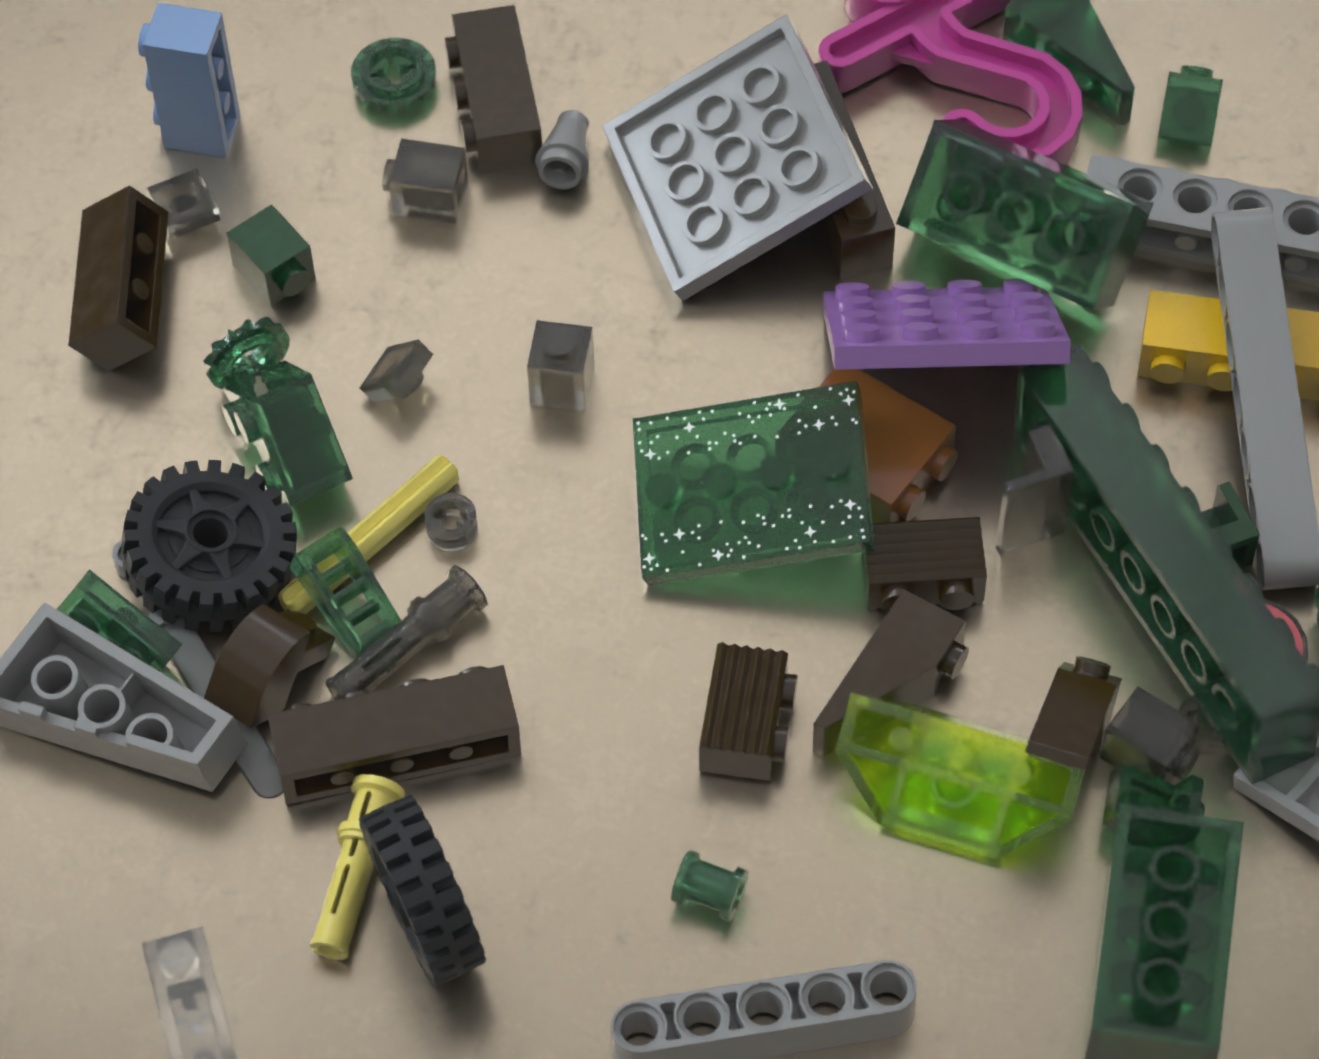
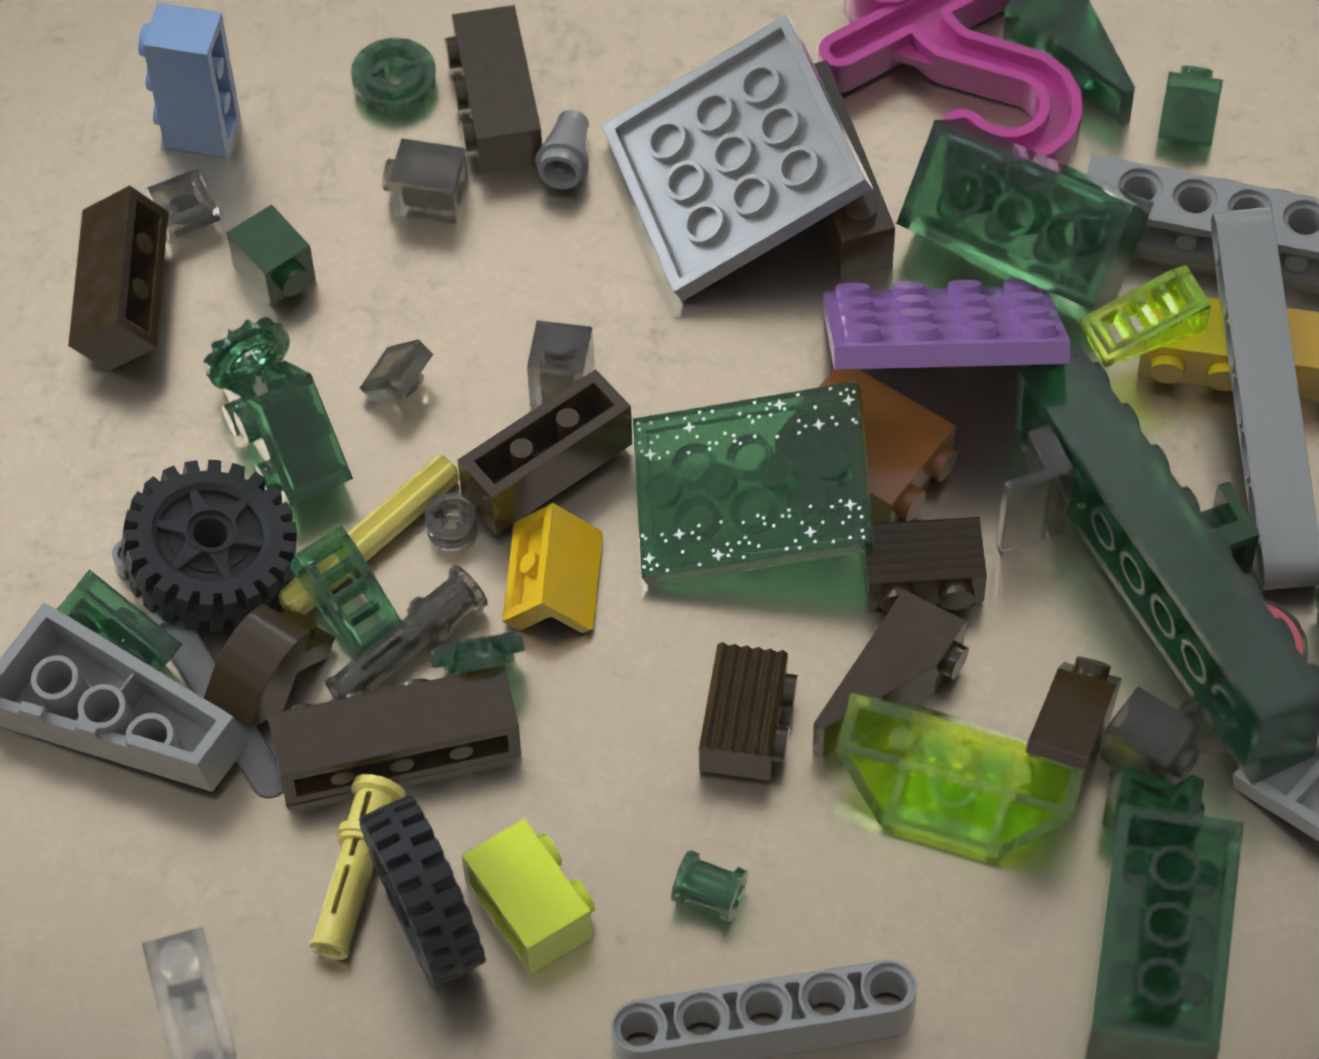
(477, 652): none -> clear green gear
(529, 895): none -> neon yellow brick
(546, 451): none -> dark brown brick
(553, 570): none -> yellow panel
(1161, 293): none -> clear neon green slope

